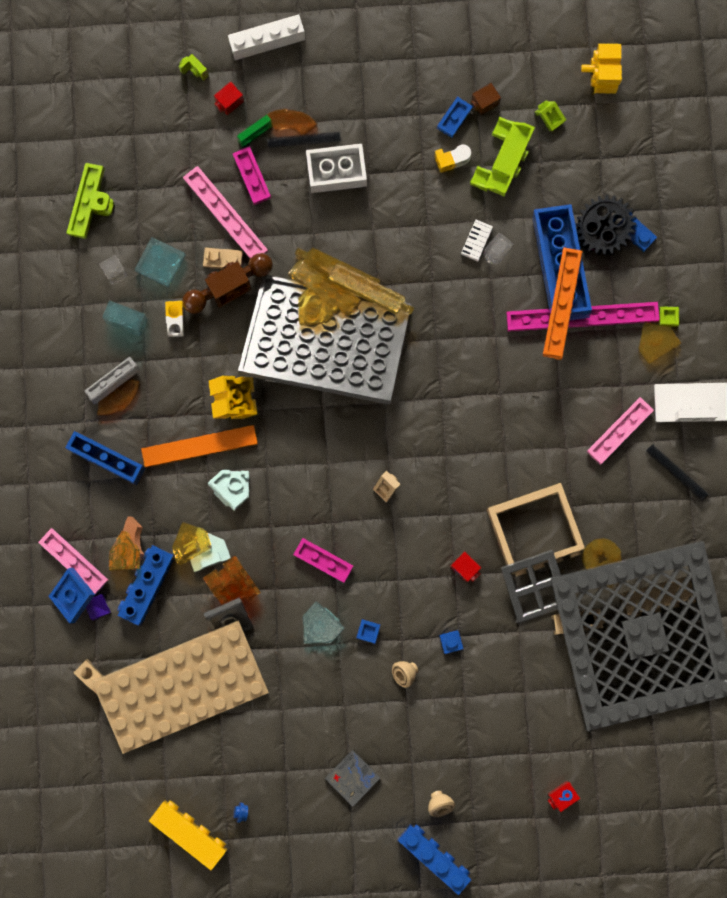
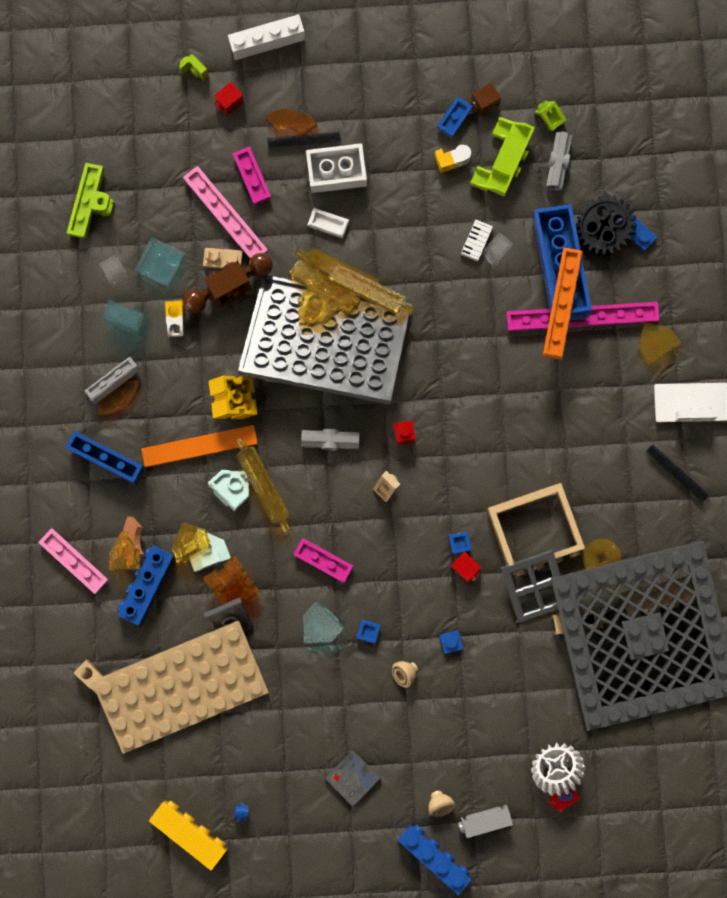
(71, 595): blue plate -> none
(98, 607): dark purple slope -> none
(254, 131): green tile -> none
(262, 484): none -> clear yellow plate
(328, 223): none -> white tile
(330, 439): none -> light grey piece
(404, 432): none -> red brick
(460, 543): none -> blue plate
(485, 821): none -> light grey window
(558, 776): none -> white gear
(559, 161): none -> light grey piece
(605, 68): yellow brick -> none
(620, 431): bright pink plate -> none
(669, 316): lime tile -> none

